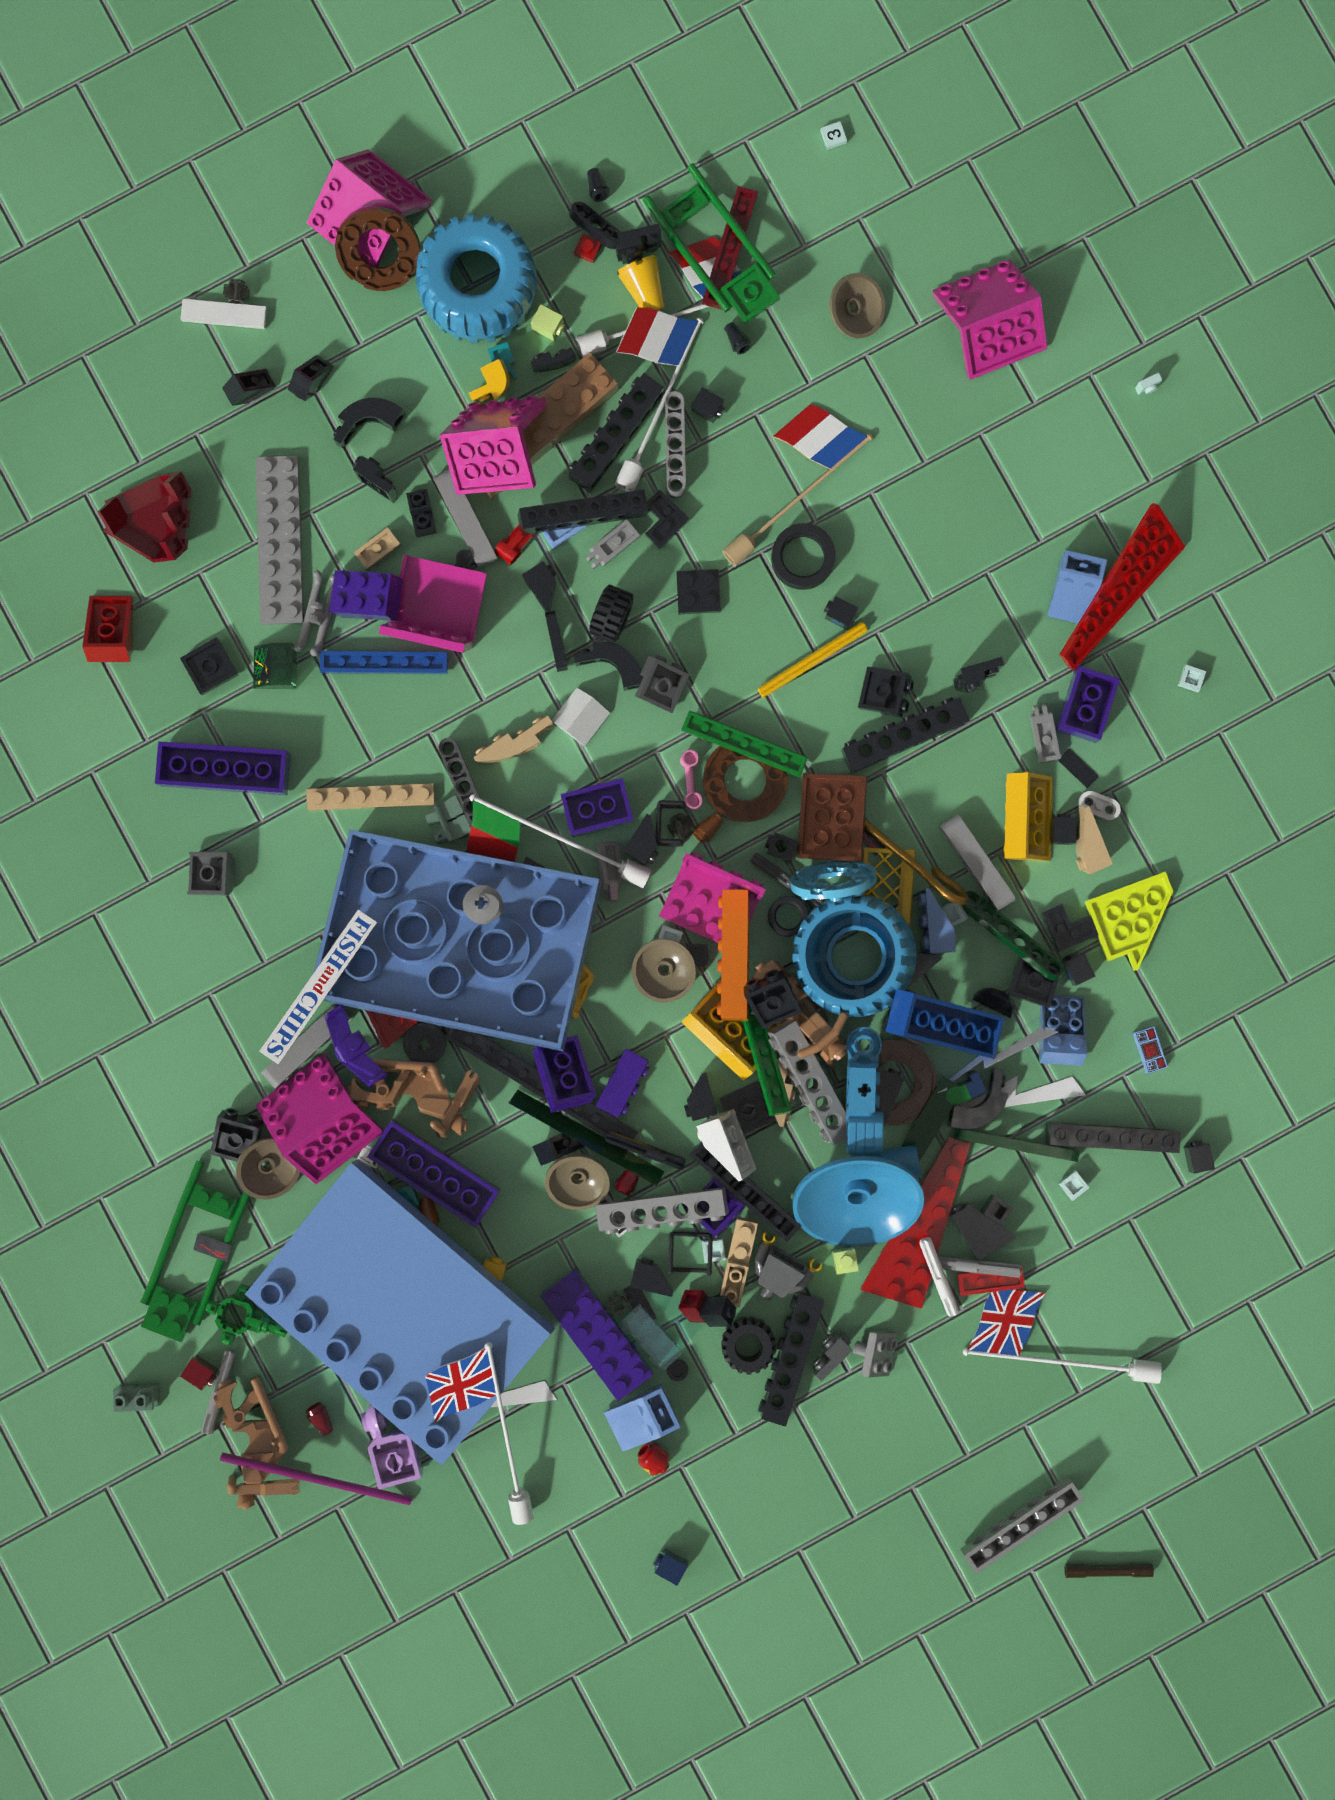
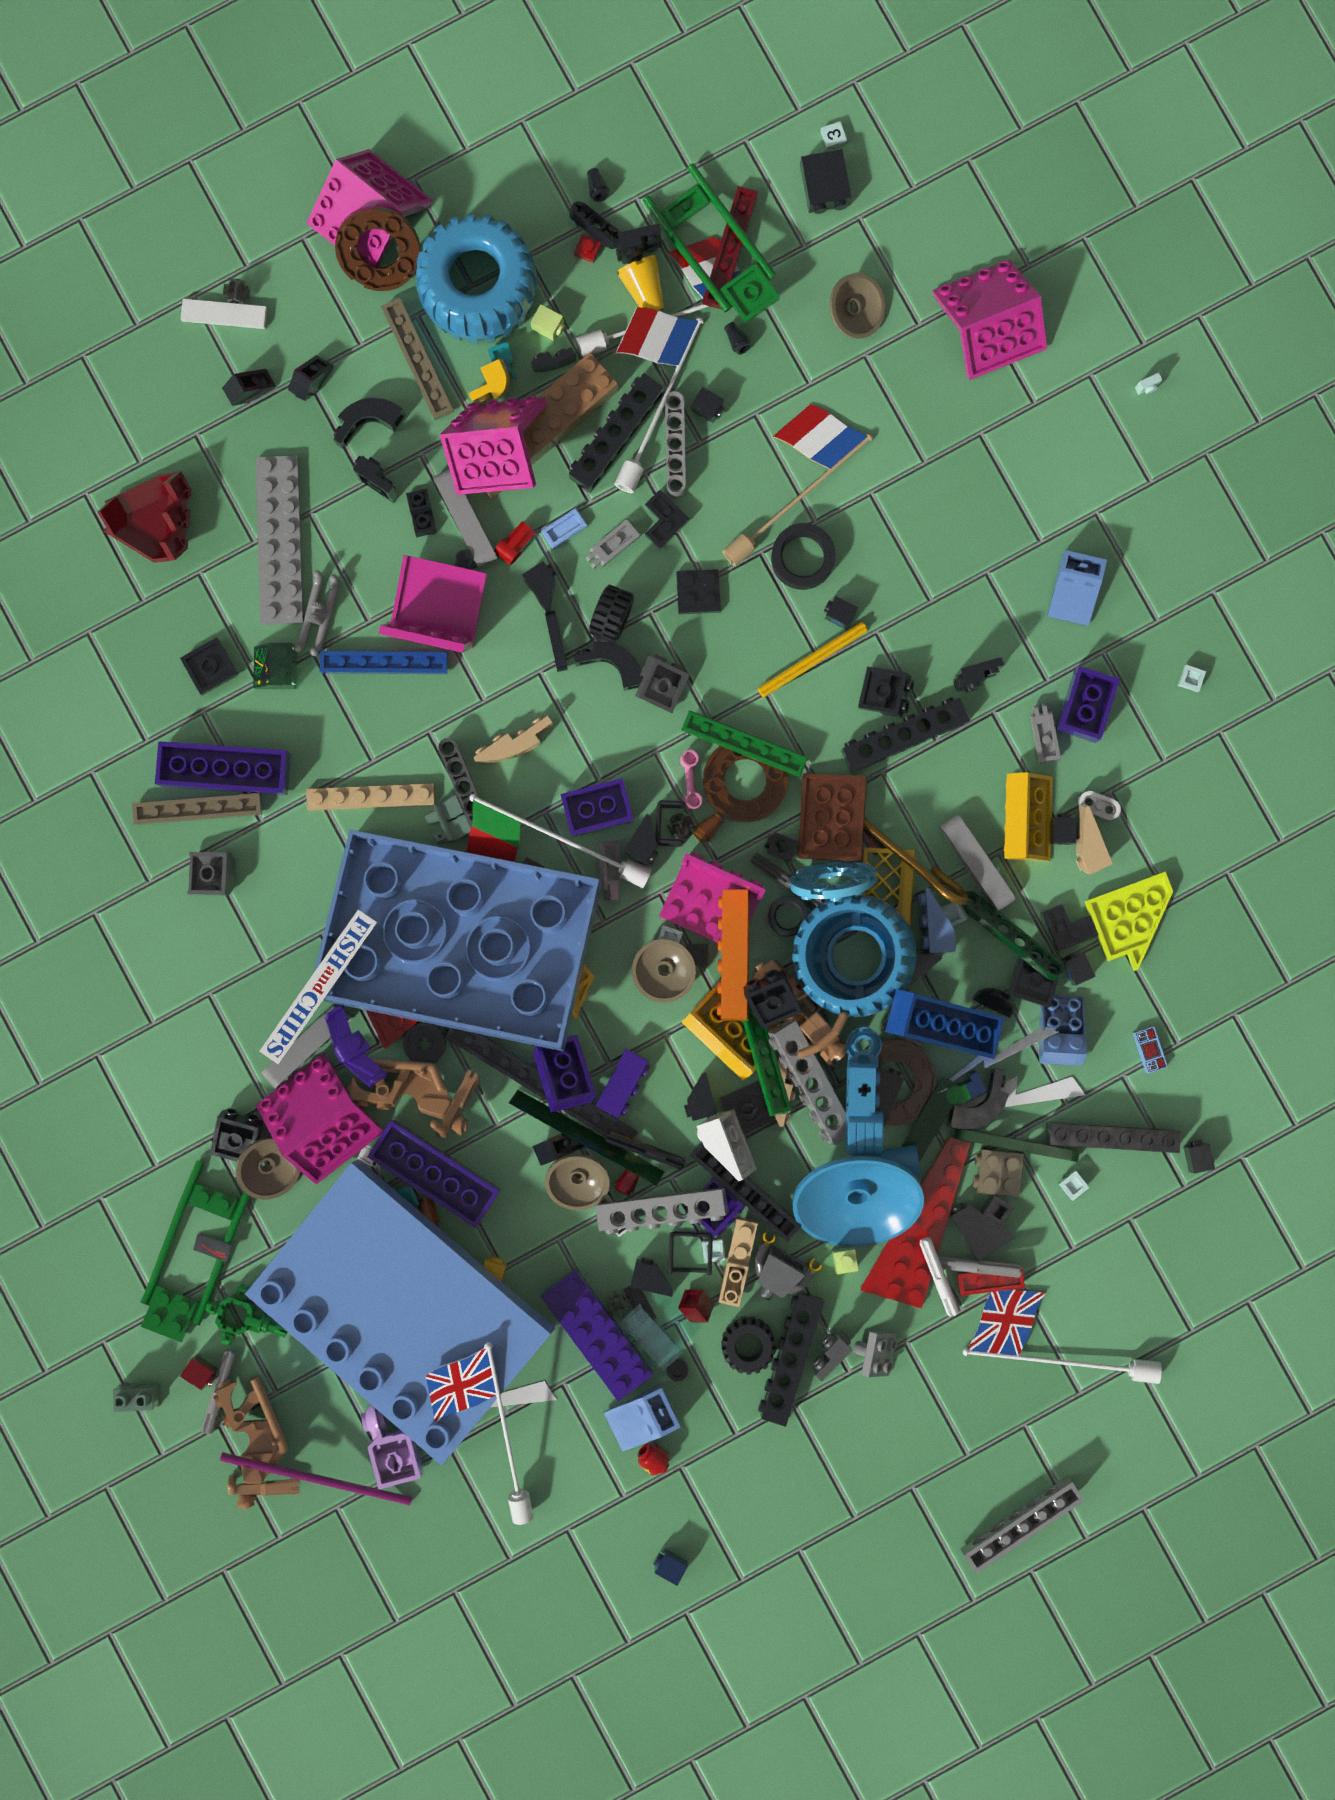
(108, 629): red slope -> none
(197, 809): none -> dark tan plate
(319, 1417): dark red cone -> none
(366, 595): dark purple brick -> none
(377, 548): tan plate -> none
(417, 358): none -> dark tan plate
(475, 897): light grey piece -> none
(581, 716): white slope -> none
(582, 512): black brick -> none
(718, 1311): black brick -> none
(825, 181): none -> black brick
(998, 1172): none -> dark tan plate
(1078, 768): black sticker -> none
(1084, 1571): dark brown piece -> none
(1137, 567): red wing -> none

